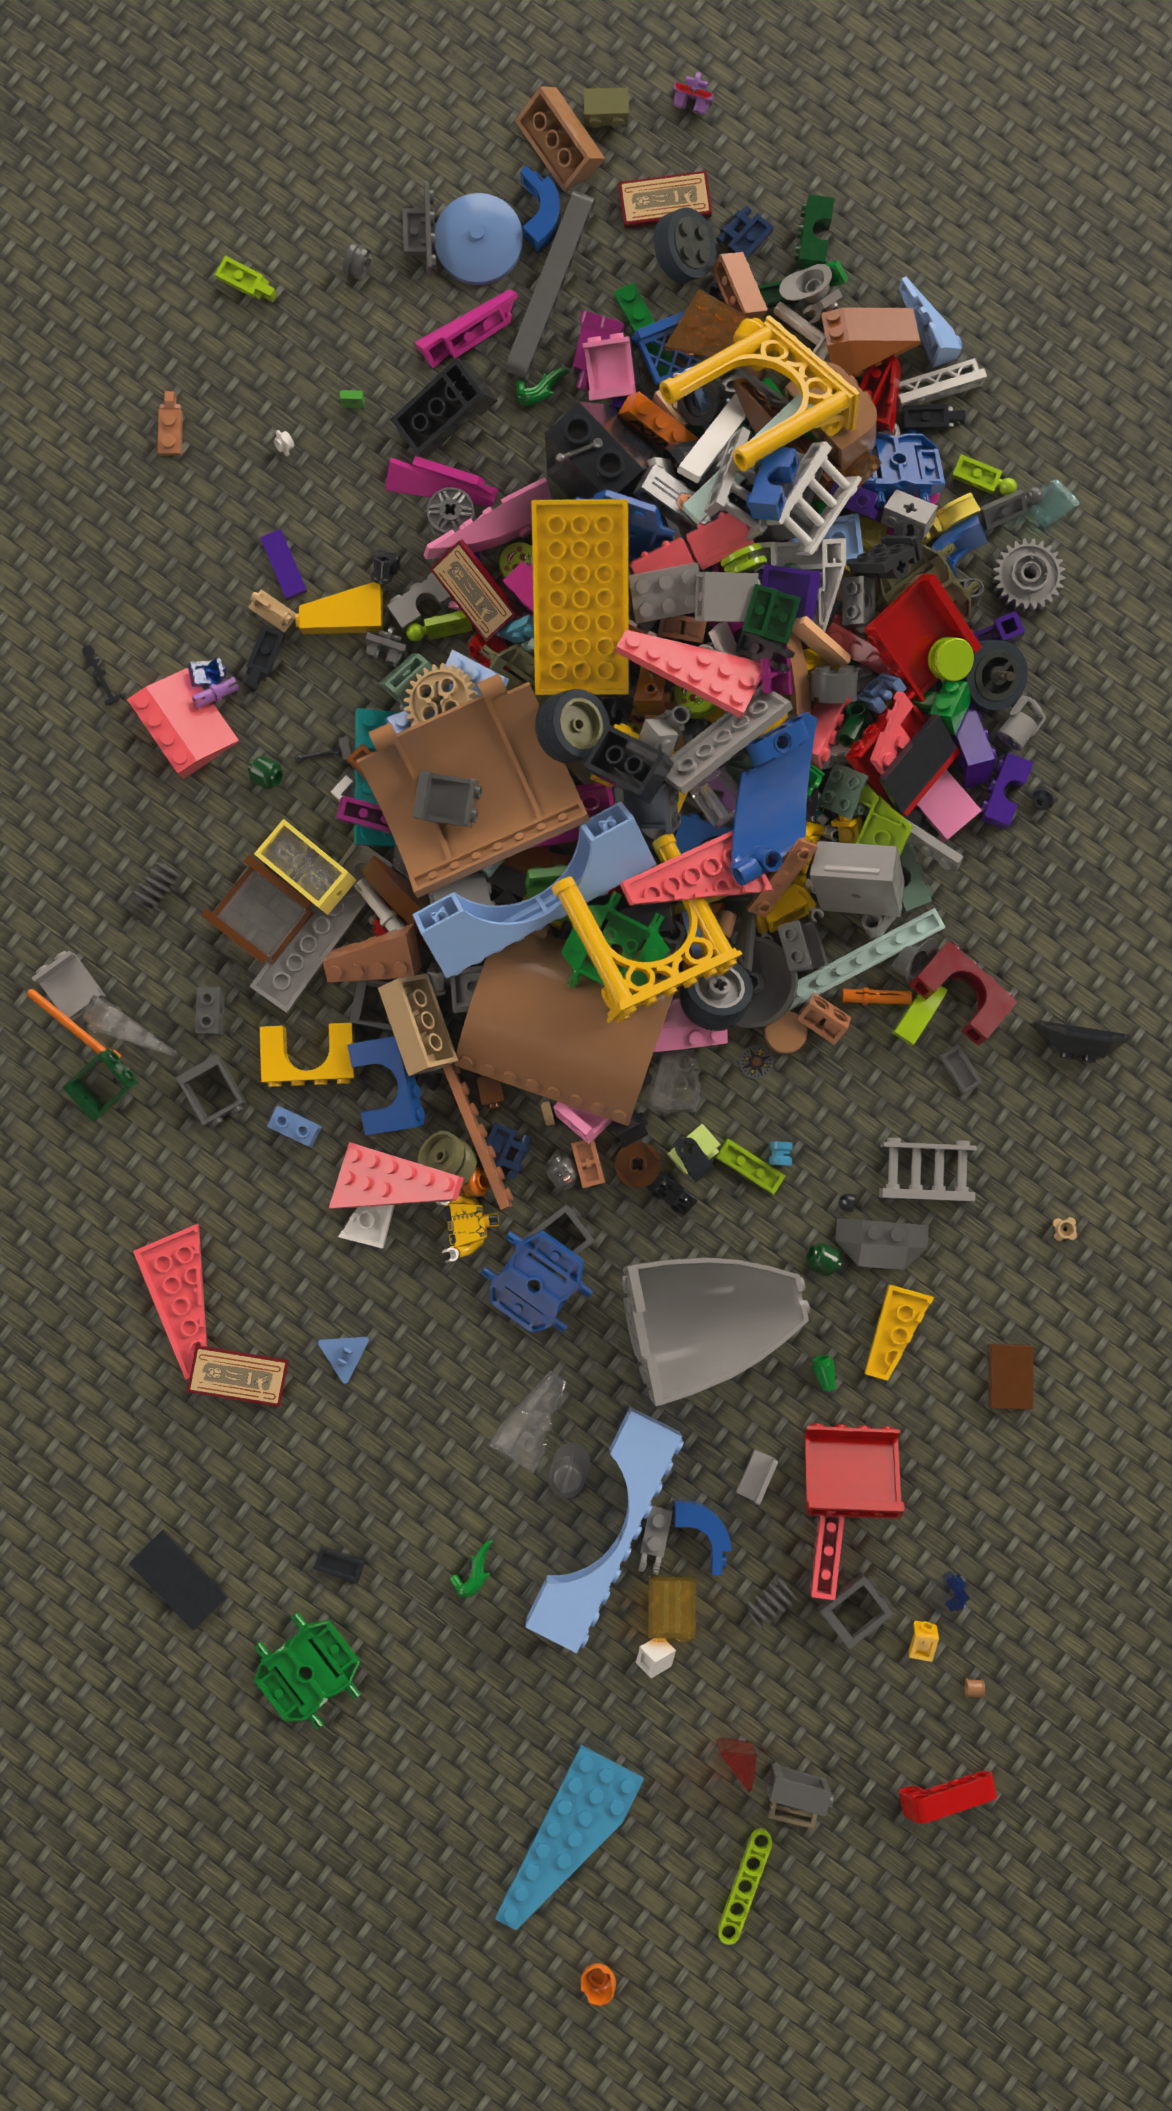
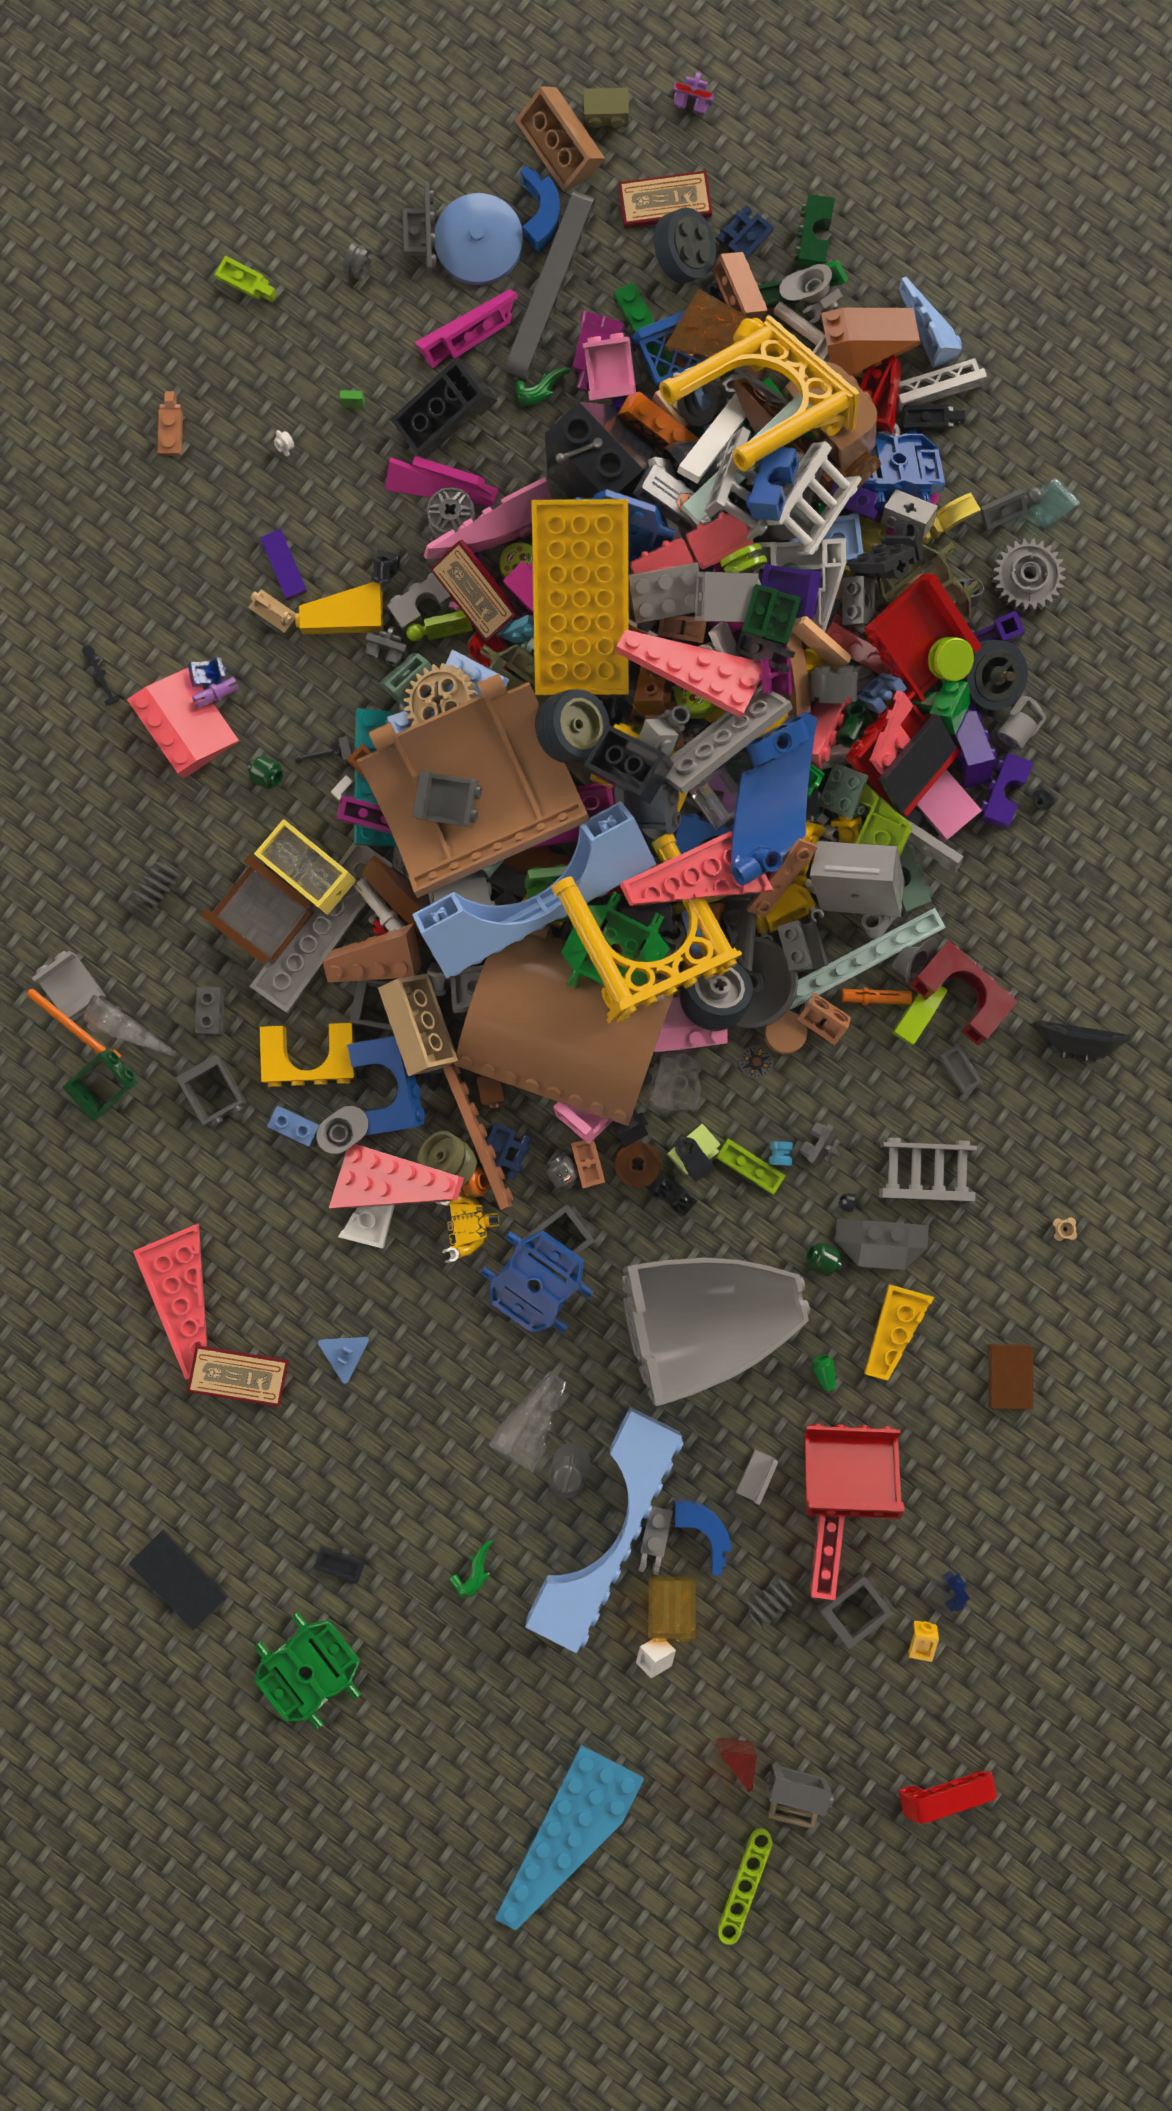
(263, 656): black hinge -> none
(342, 1129): none -> light grey piece
(547, 1113): tan tile -> none
(598, 1984): orange hair -> none
(726, 921): medium nougat piece -> none
(826, 1135): none -> flat silver hips
(965, 537): blue arch -> none
(974, 1688): medium nougat axle -> none
(982, 476): lime plate -> none

